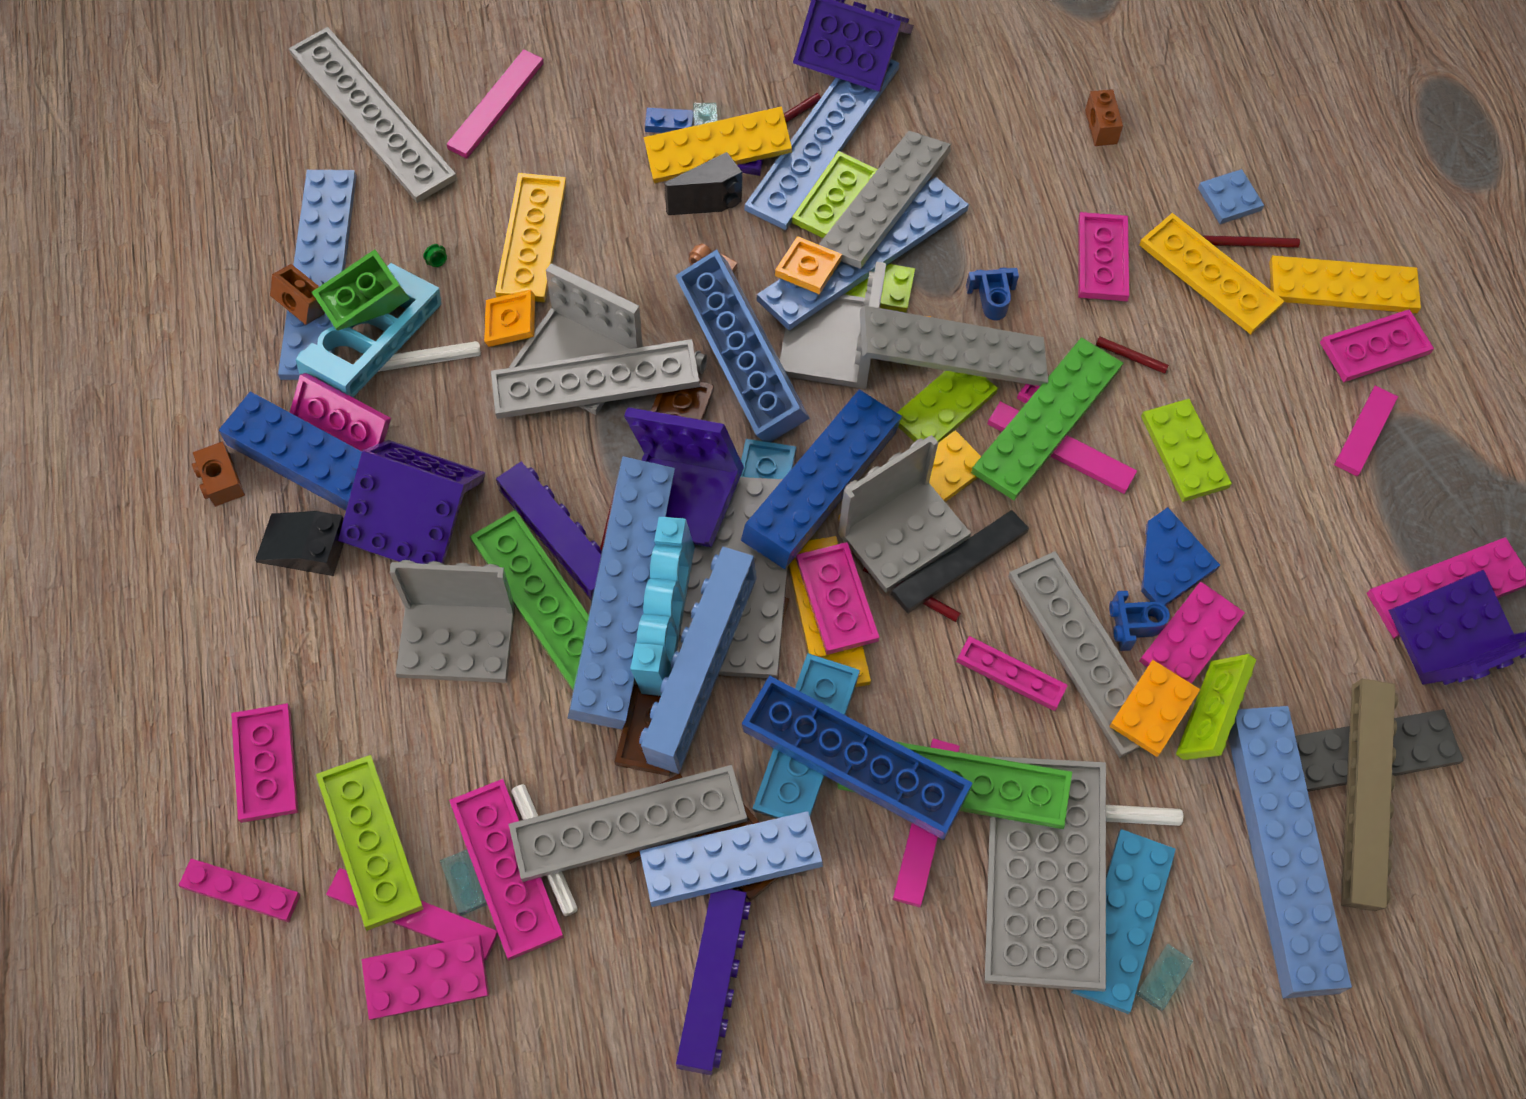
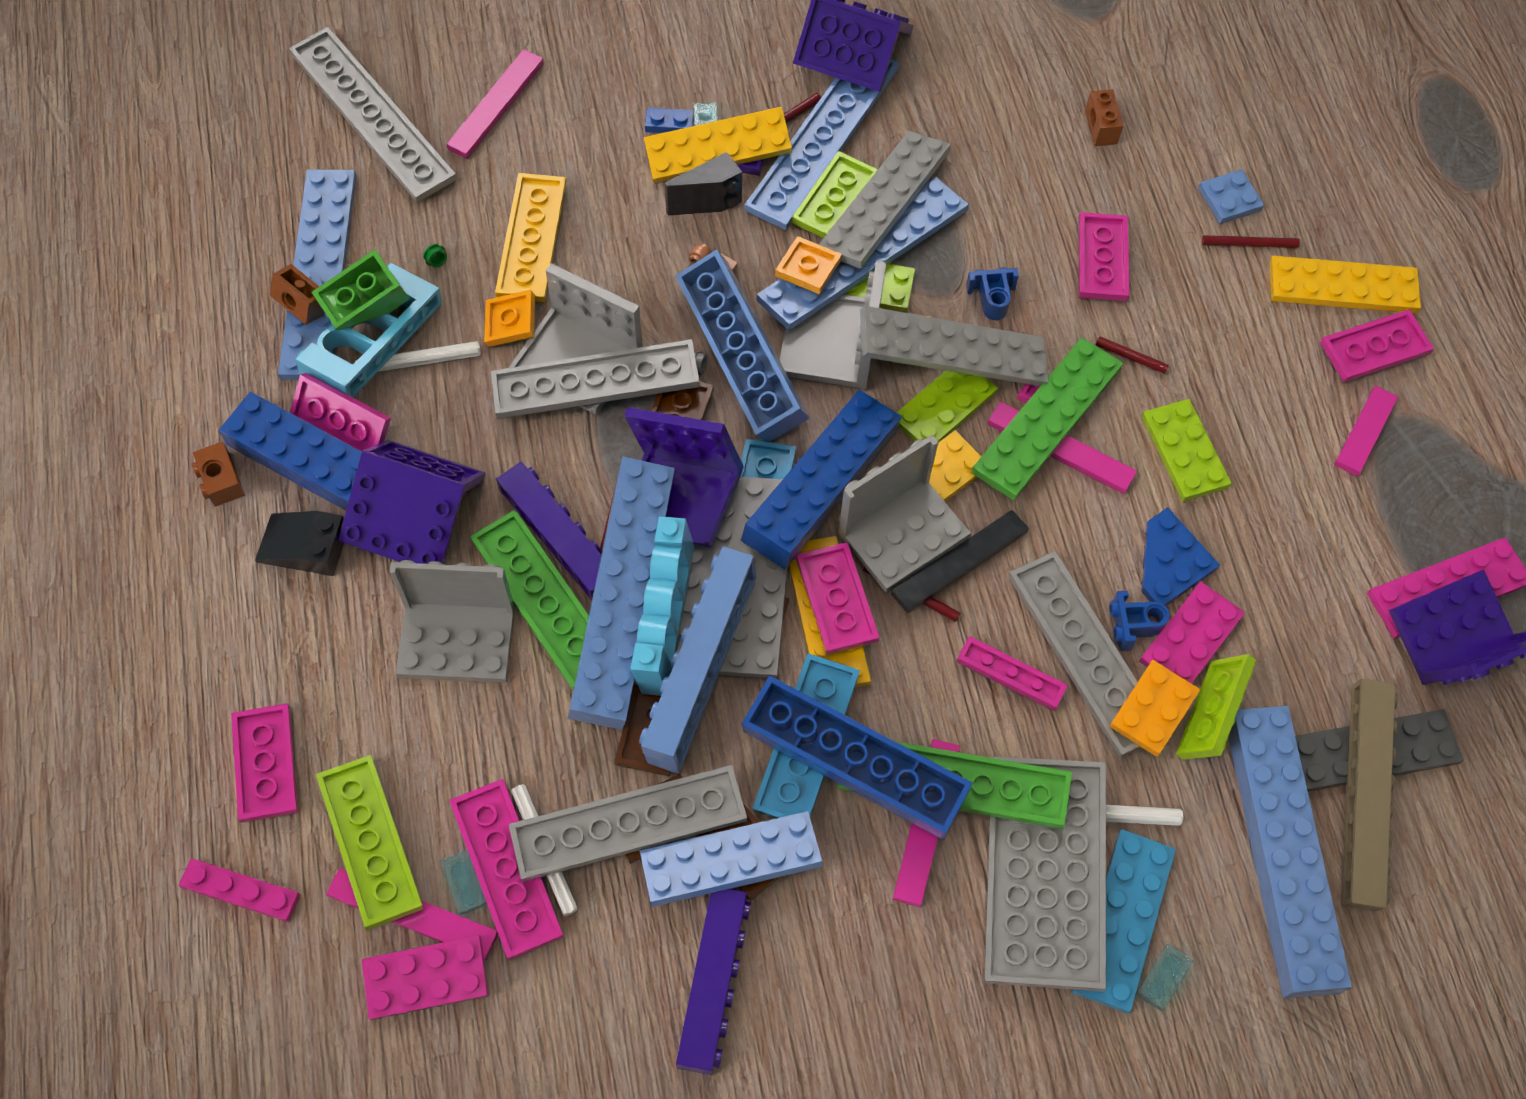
(1211, 273): yellow plate -> none

